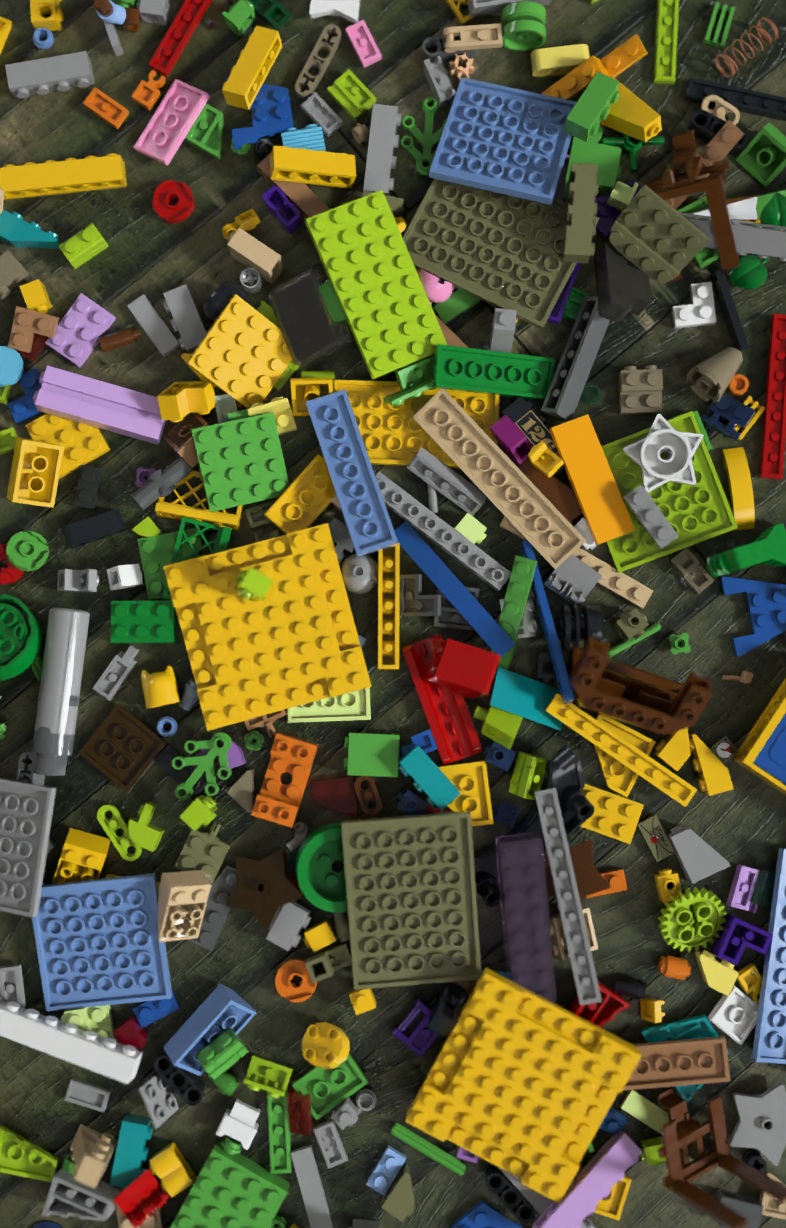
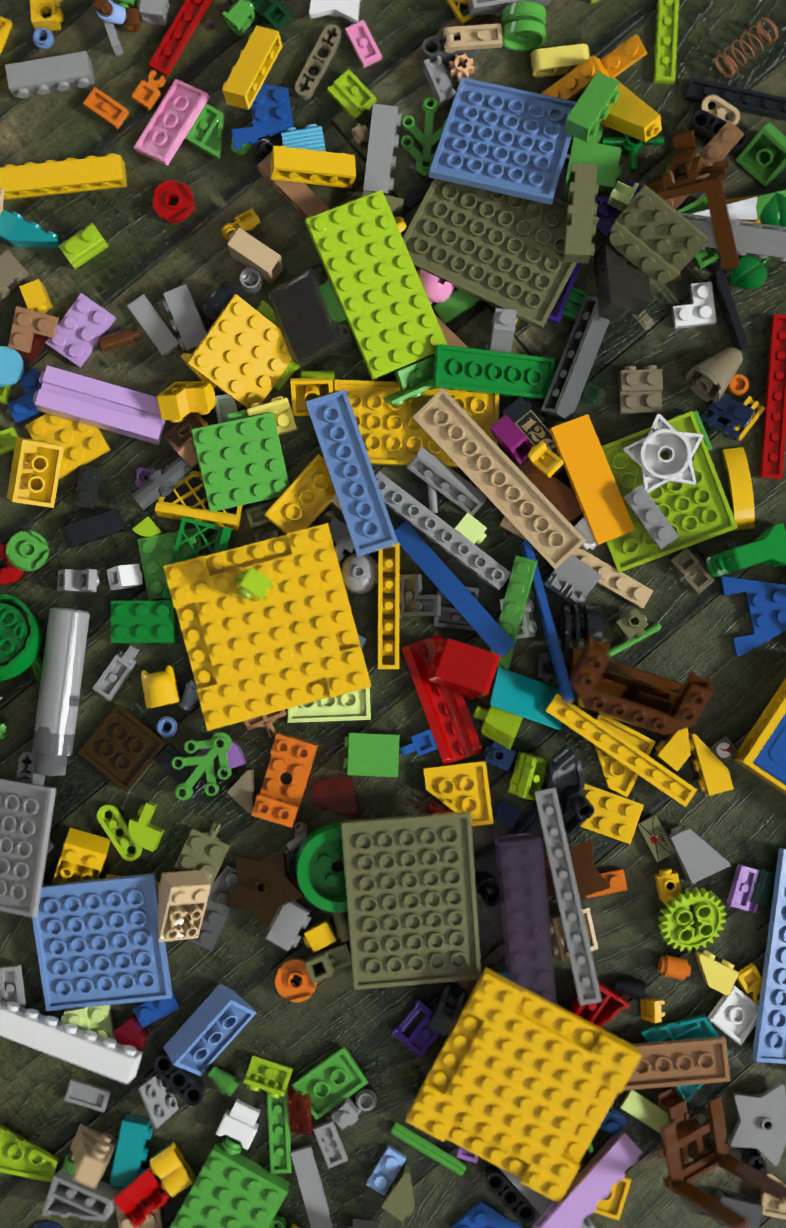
(200, 812): lime brick -> none
(222, 1053): bright green brick -> none
(254, 735): bright green plate -> none
(280, 208): dark purple brick -> none
(321, 114): light grey plate -> none
(325, 1045): yellow brick -> none
(362, 1000): yellow brick -> none
(367, 795): reddish brown plate -> none
(411, 803): dark blue brick -> none
(428, 778): teal brick -> none
(650, 1151): lime brick -> none
(675, 648): bright green plate -> none
(723, 9): bright green tile -> none
(736, 936): dark purple brick -> none
(746, 677): medium nougat hand -> none

